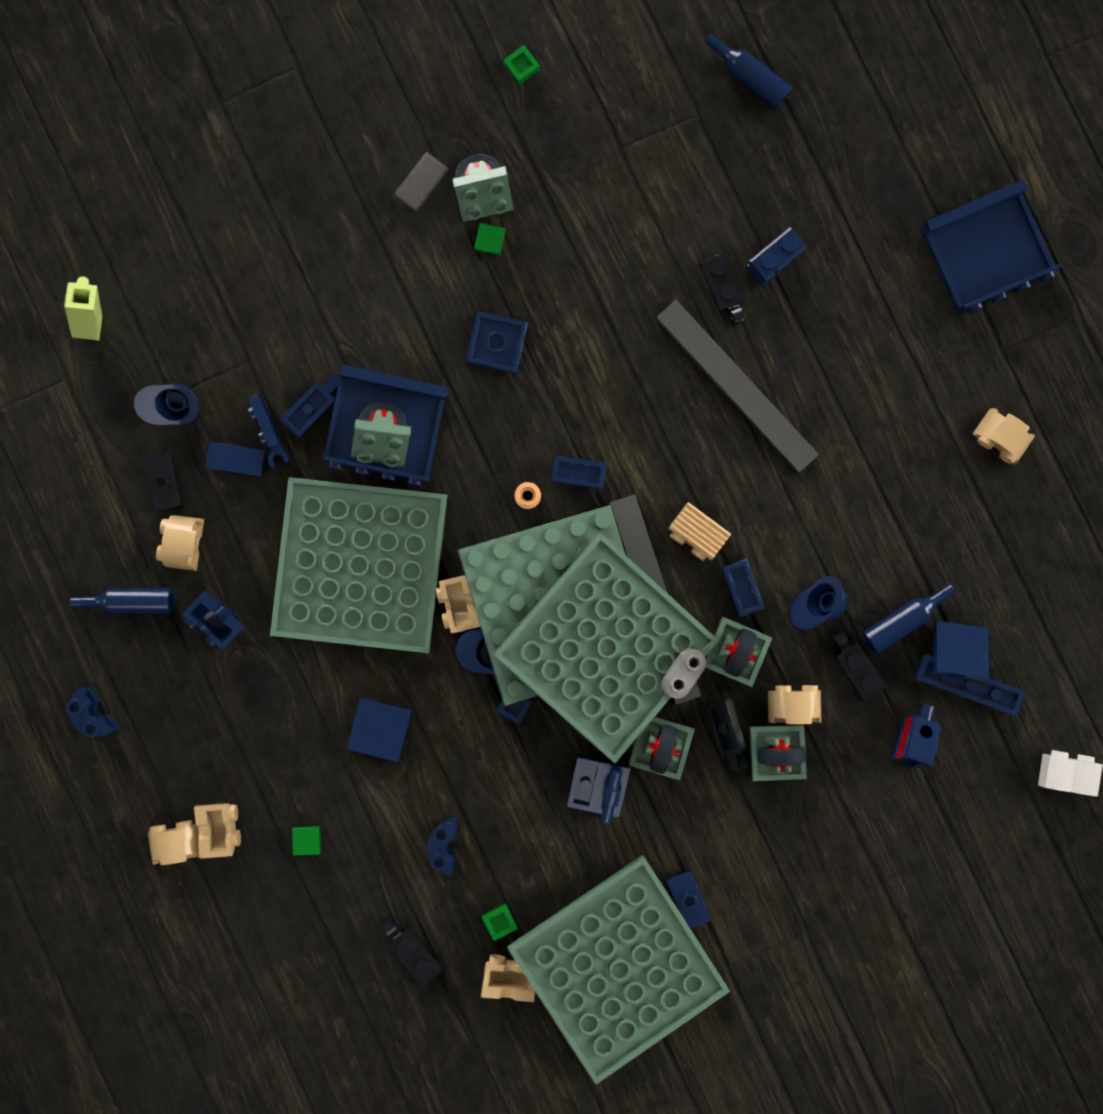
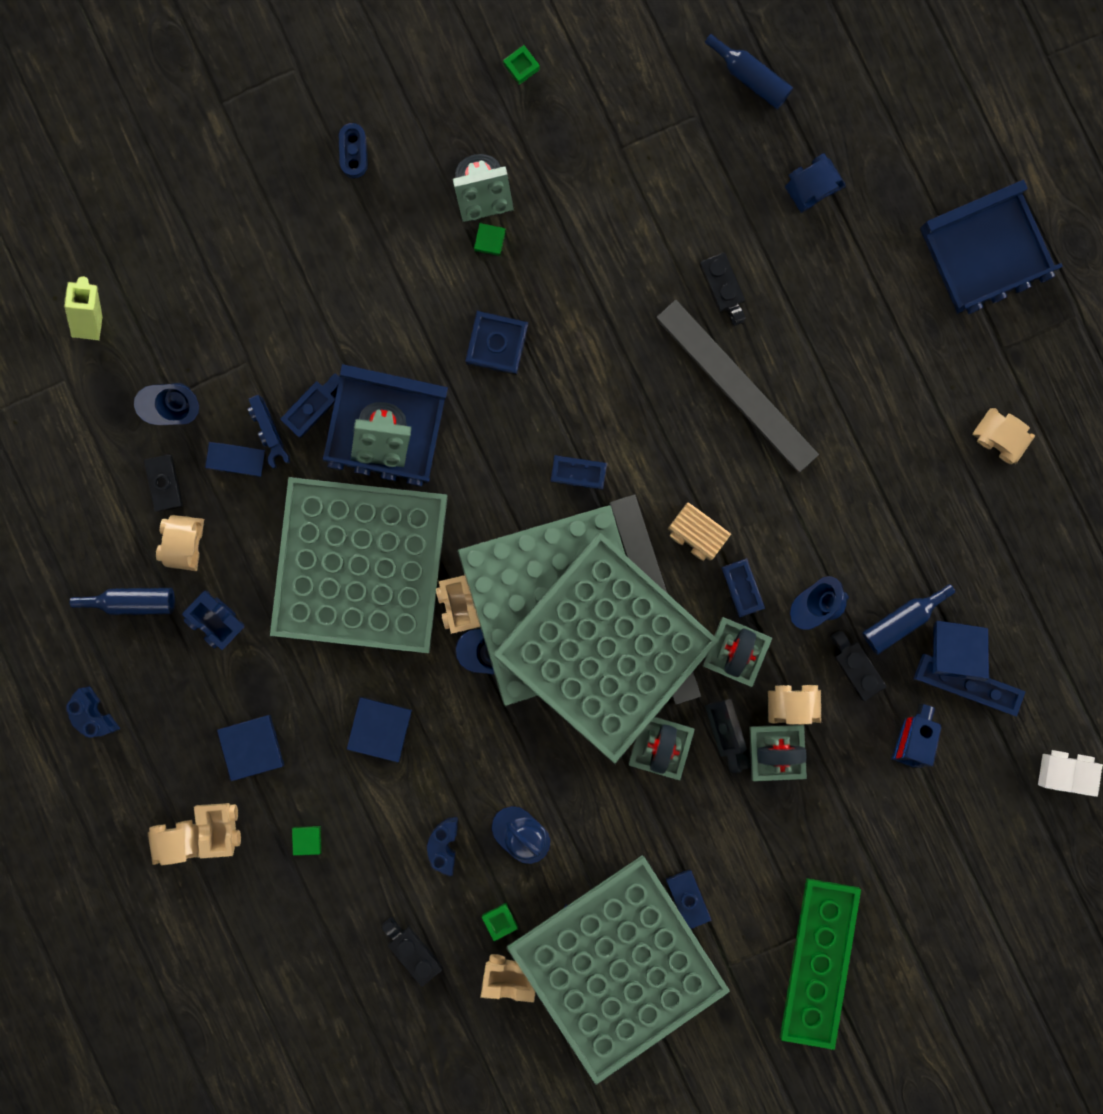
(250, 747): none -> dark blue tile
(352, 152): none -> dark blue plate
(421, 181): clear tile -> none
(514, 711): dark blue plate -> none
(521, 835): none -> dark blue piece
(527, 487): light nougat plate -> none
(598, 786): dark blue plate -> none
(684, 673): light grey plate -> none
(776, 257): dark blue brick -> none
(814, 183): none -> dark blue cylinder
(820, 964): none -> green plate

